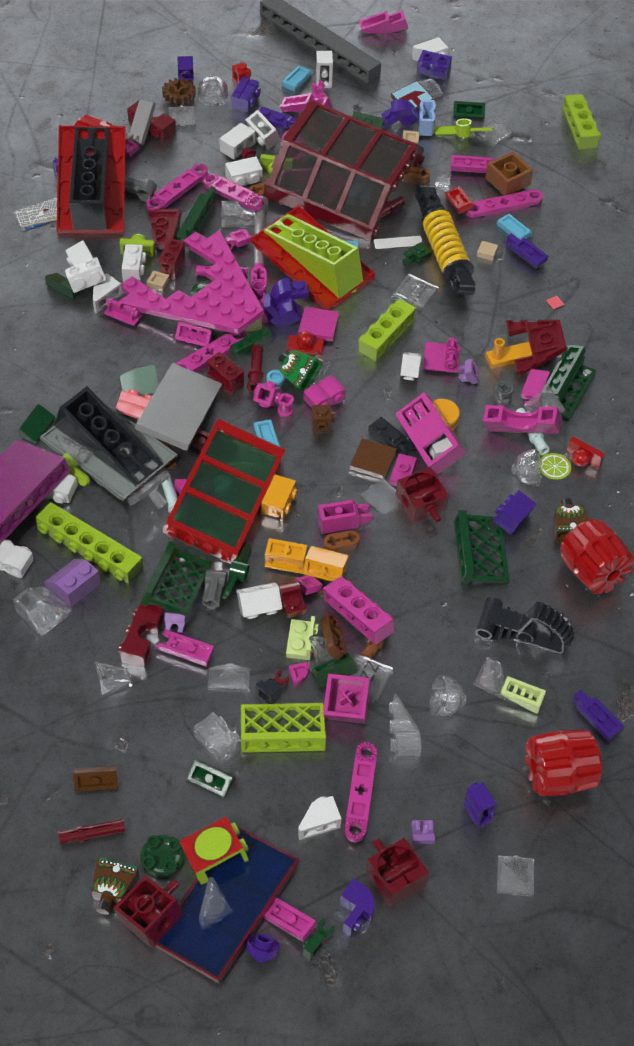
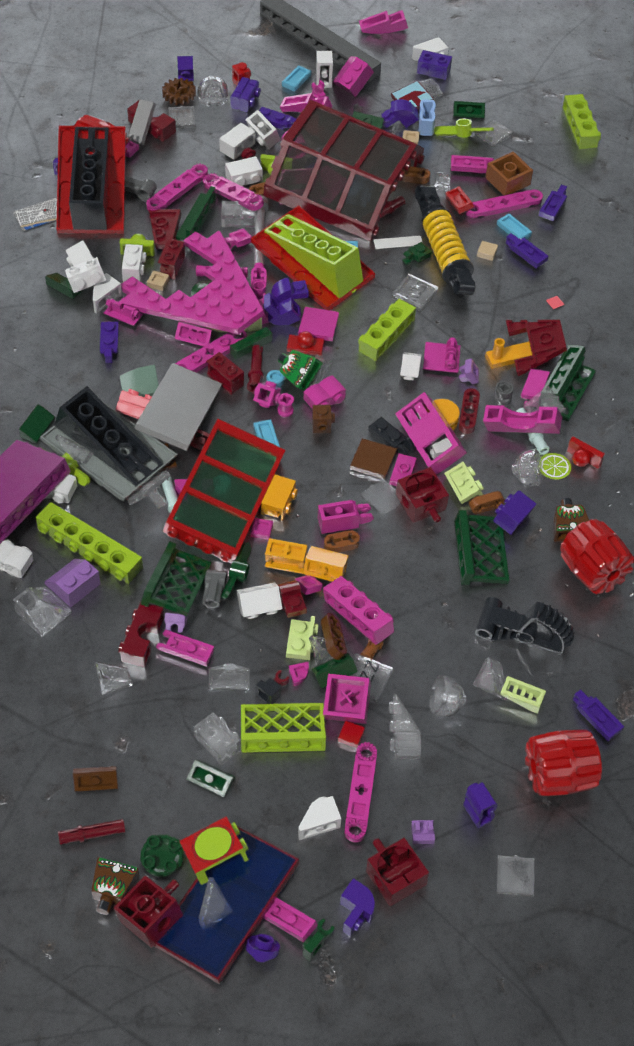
(109, 339): none -> dark purple hinge
(261, 528): none -> dark pink tile
(351, 734): none -> red tile
(353, 75): none -> dark pink slope
(463, 482): none -> yellowish green bracket
(469, 405): none -> dark red beam
(486, 502): none -> dark orange beam
(553, 203): none -> dark purple hinge

